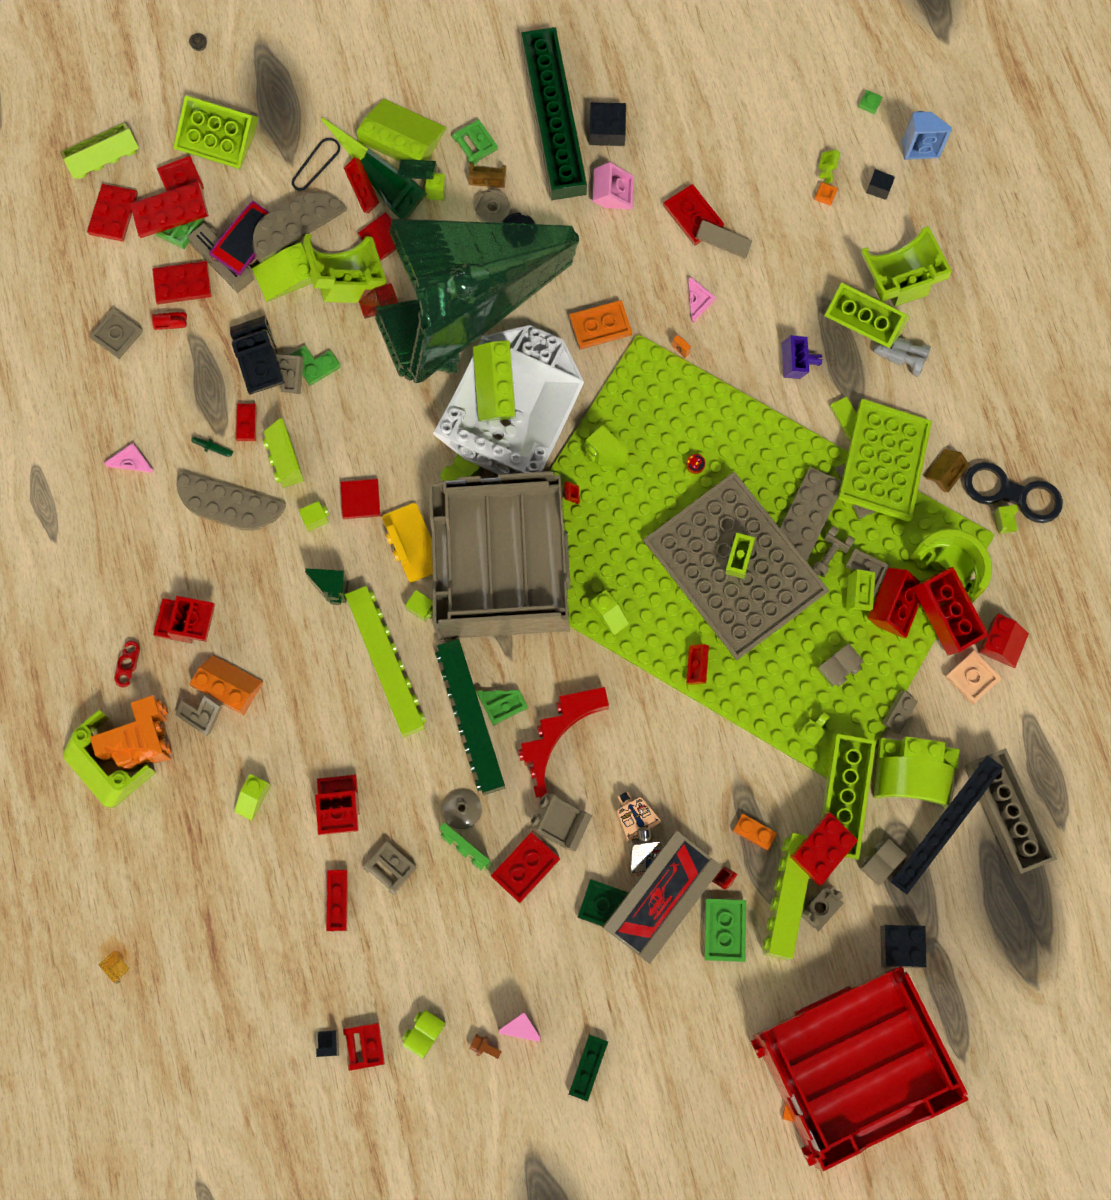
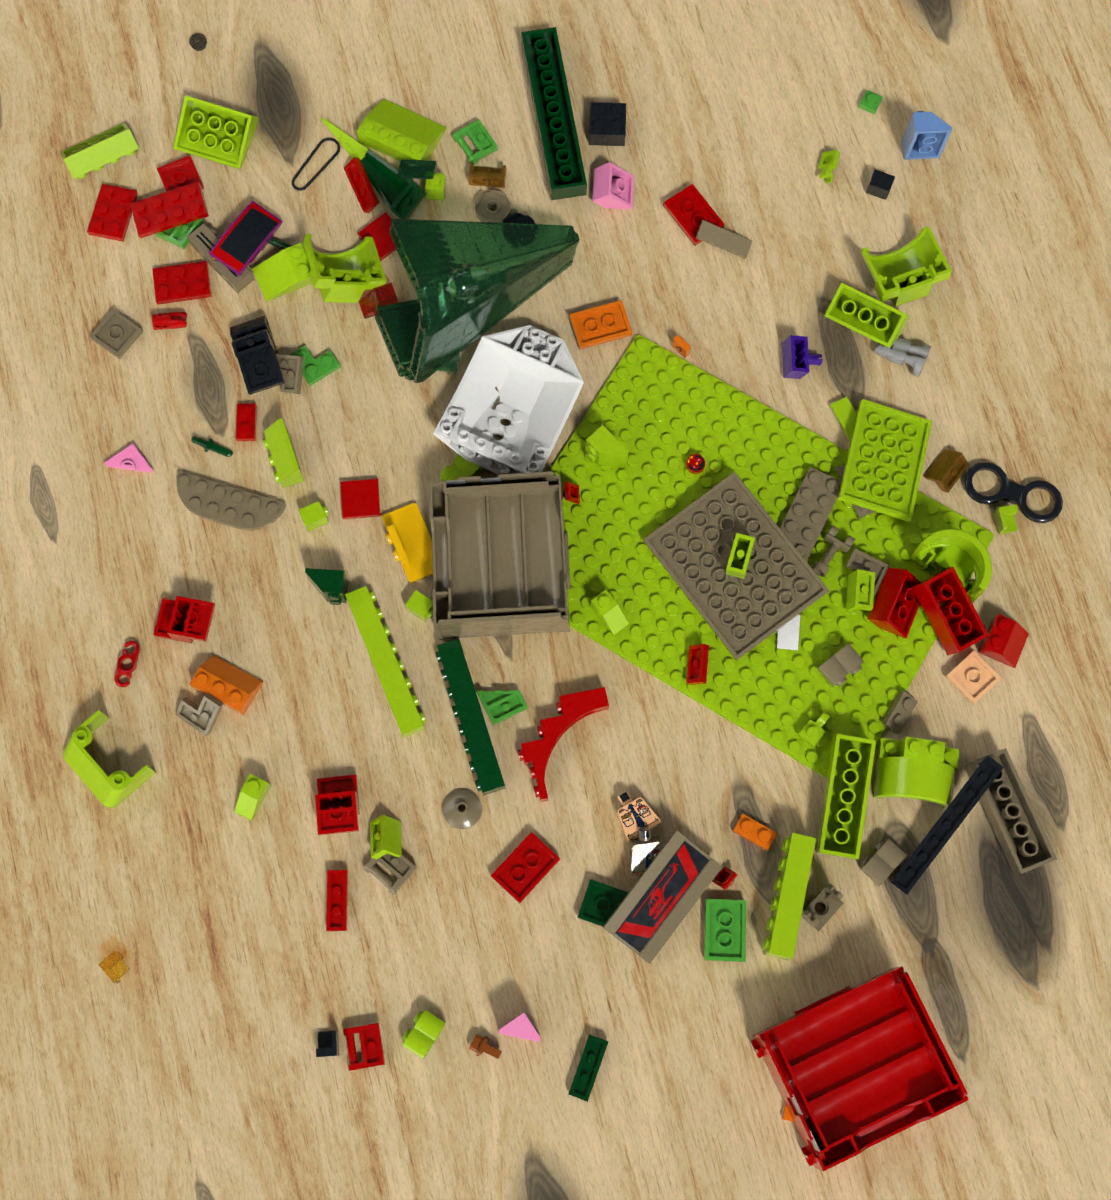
(137, 741): orange brick -> none
(293, 221): dark tan plate -> none
(385, 837): none -> lime panel
(464, 847): bright green plate -> none
(494, 381): lime slope -> none
(560, 822): dark tan panel -> none
(699, 299): bright pink tile -> none
(789, 635): none -> white sticker
(824, 848): red plate -> none
(826, 193): orange tile -> none
(903, 946): black brick -> none

